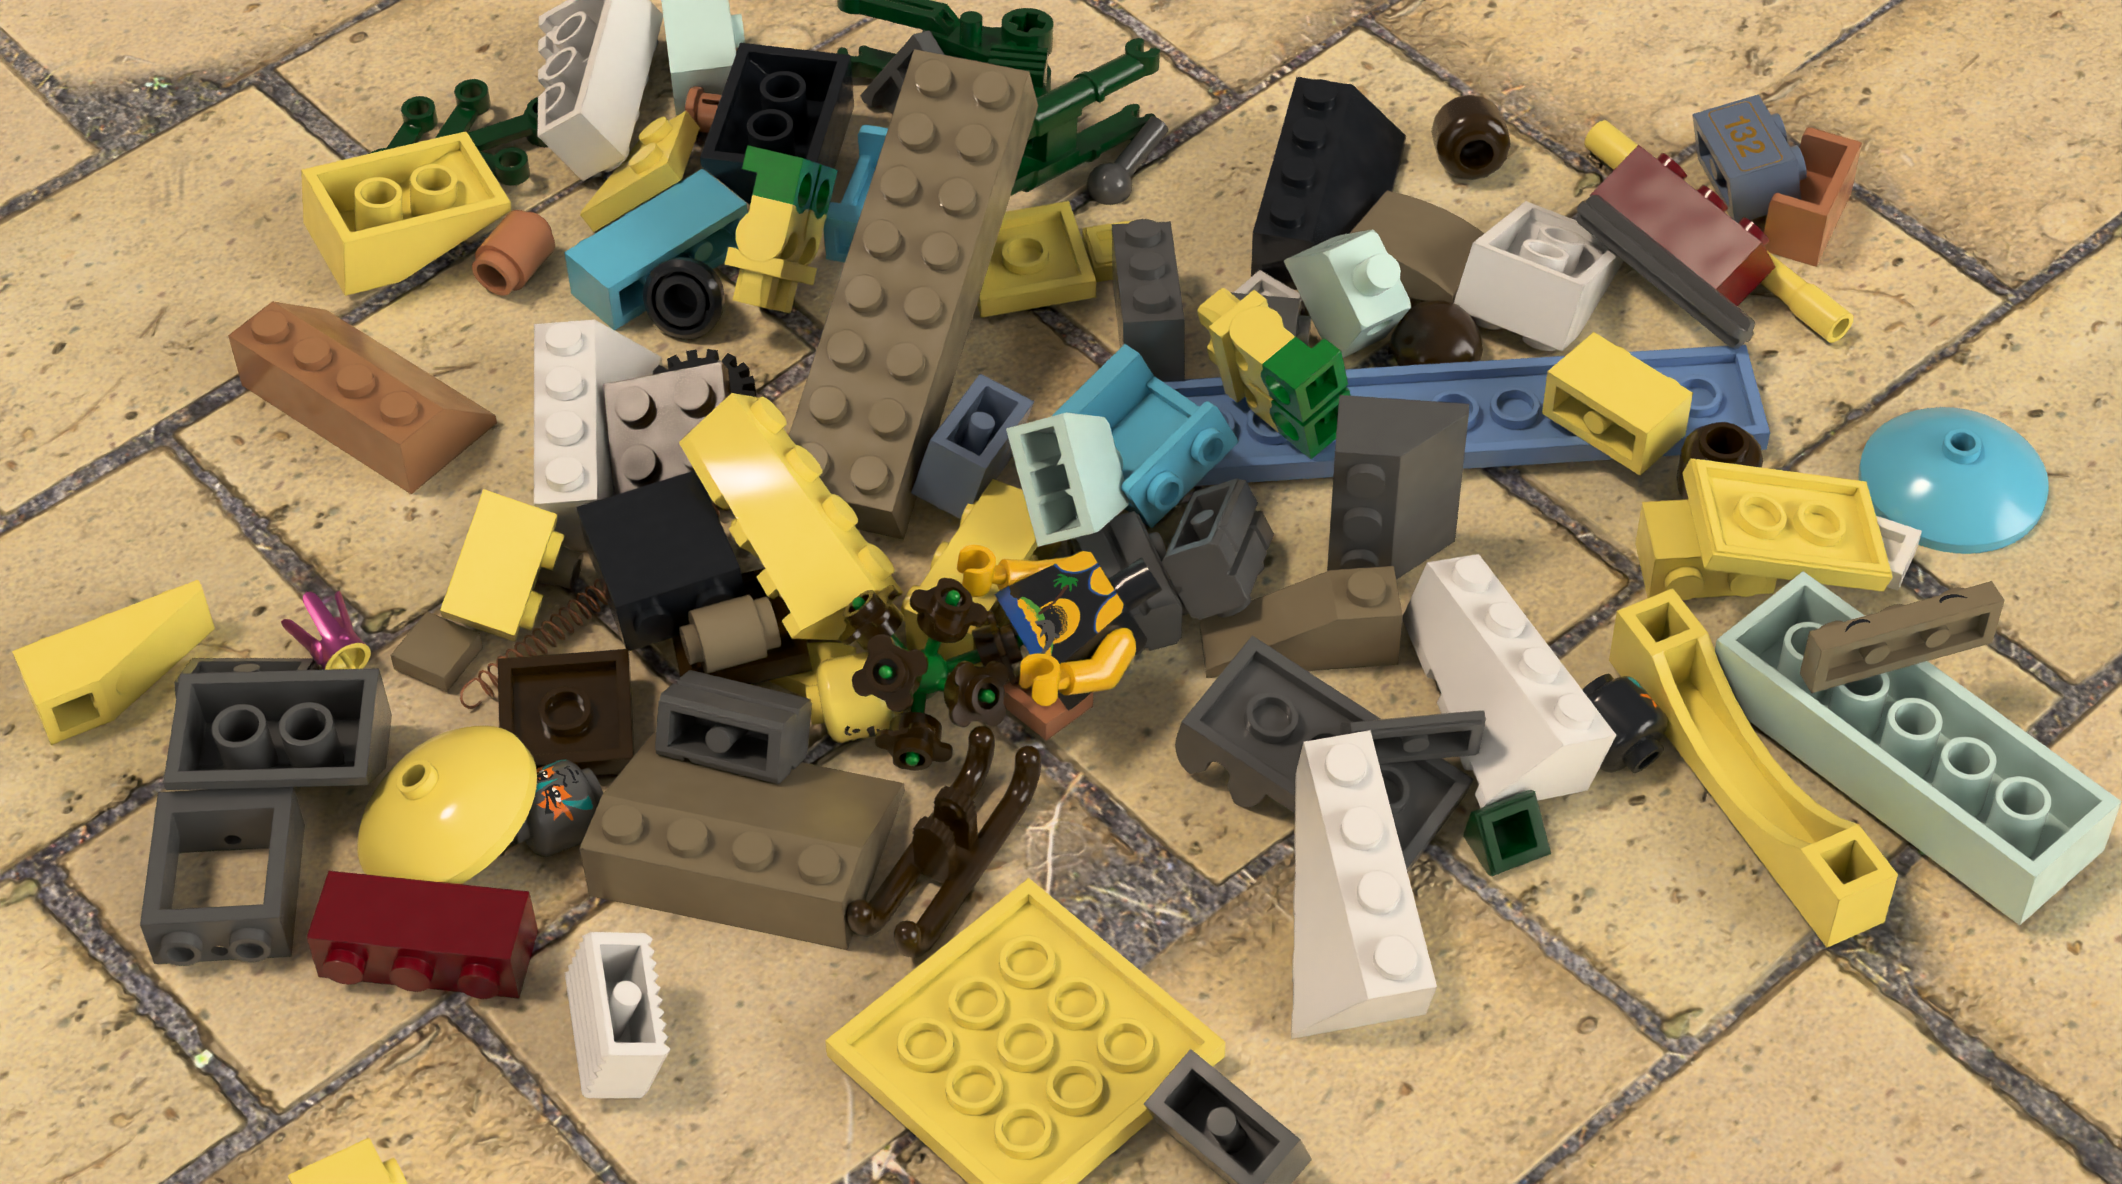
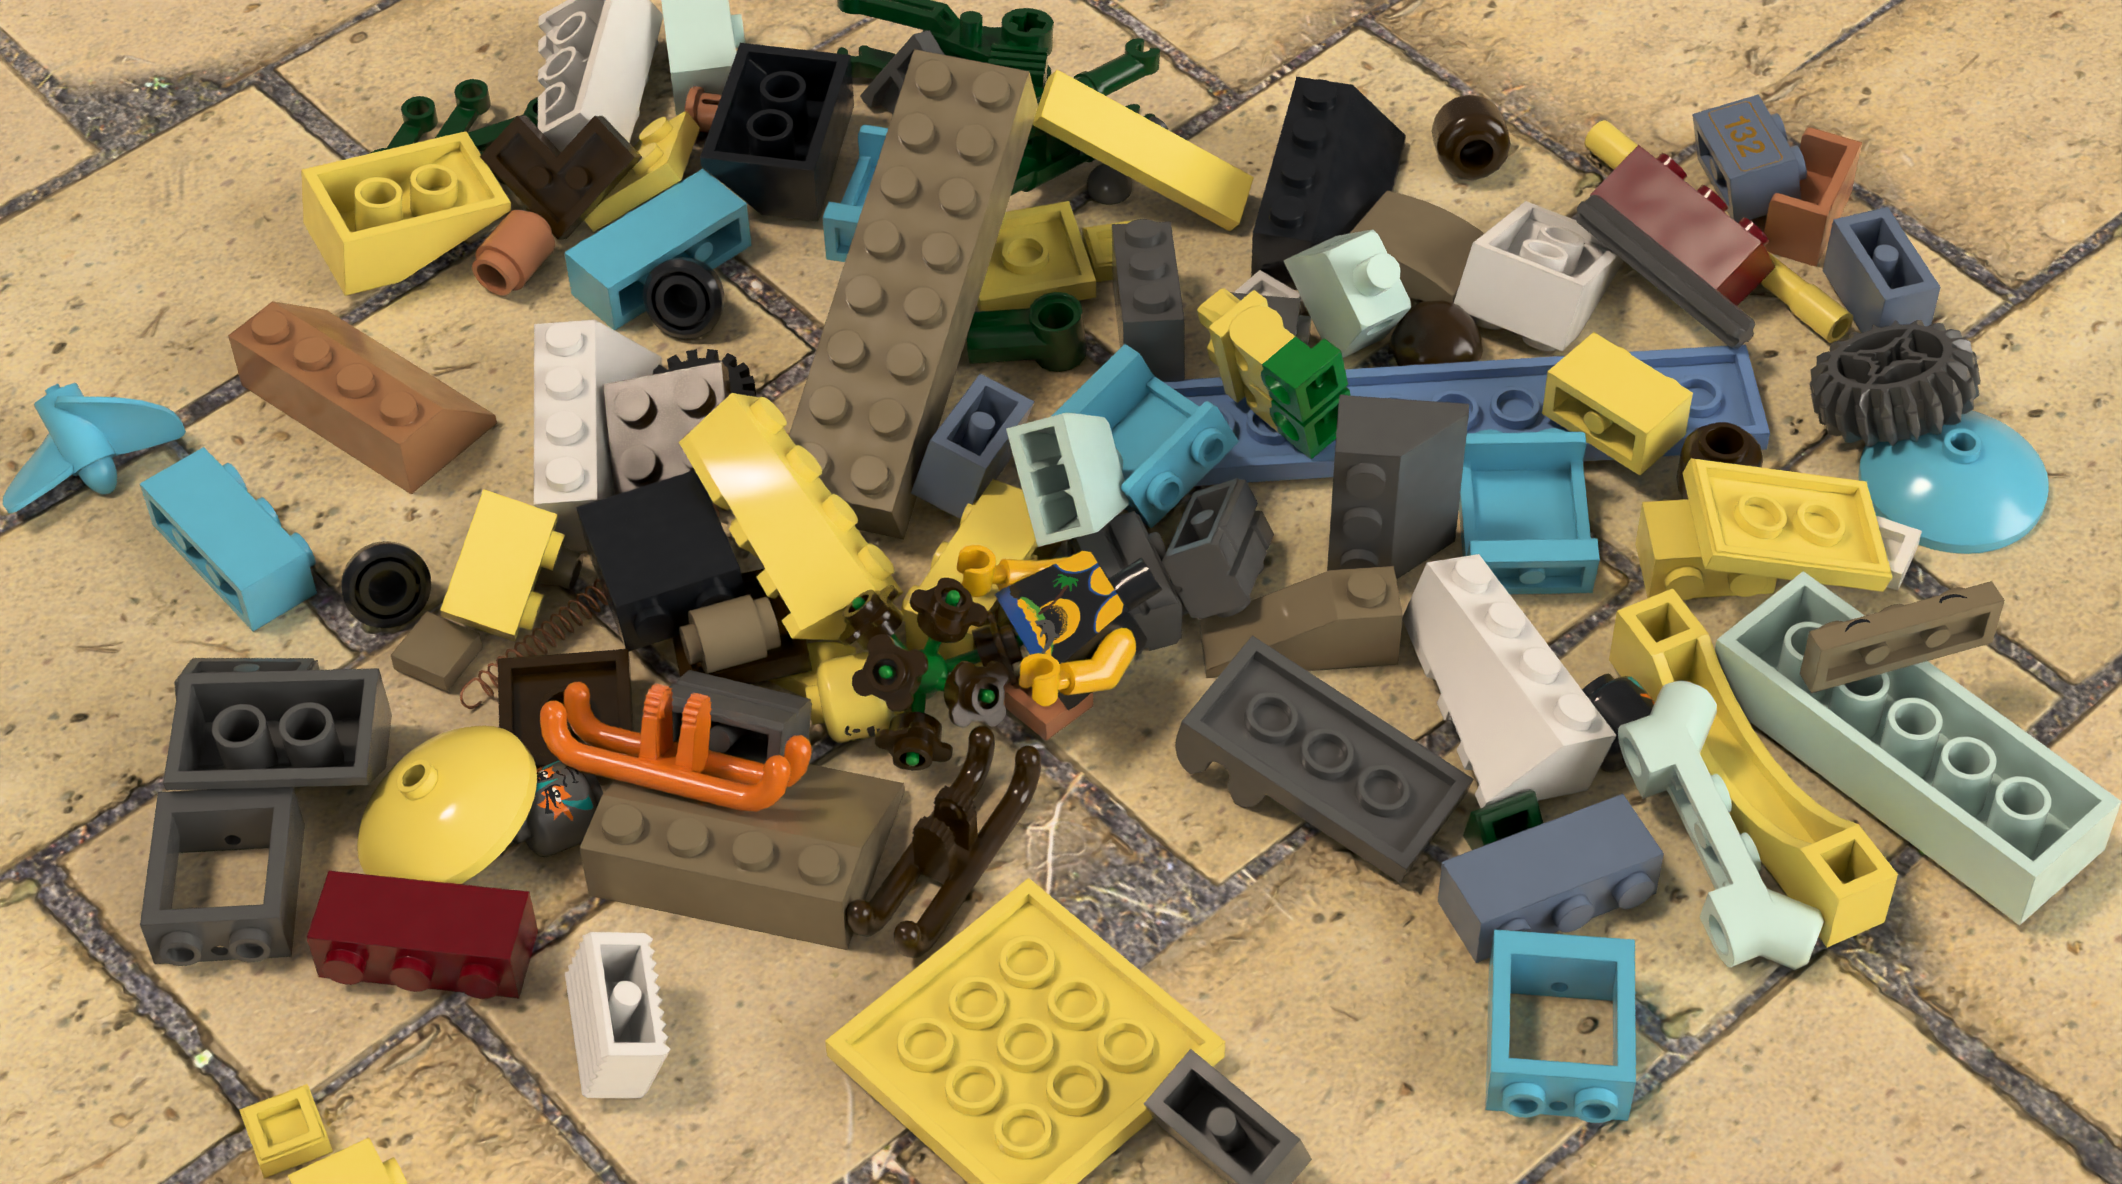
(85, 439): none -> medium azure piece
(109, 662): light yellow slope -> none
(230, 538): none -> medium azure brick
(285, 1130): none -> light yellow tile
(339, 643): flat silver piece -> none
(385, 584): none -> black brick
(565, 183): none -> dark brown plate
(662, 764): none -> orange piece
(780, 229): light yellow hips -> none
(1046, 332): none -> dark green piece
(1143, 150): none -> light yellow tile
(1353, 905): white wedge -> none
(1423, 735): dark grey slope -> none
(1529, 510): none -> medium azure panel
(1551, 875): none -> sand blue brick
(1570, 969): none -> medium azure window
(1741, 912): none -> light aqua plate
(1879, 271): none -> sand blue brick
(1895, 383): none -> dark grey gear

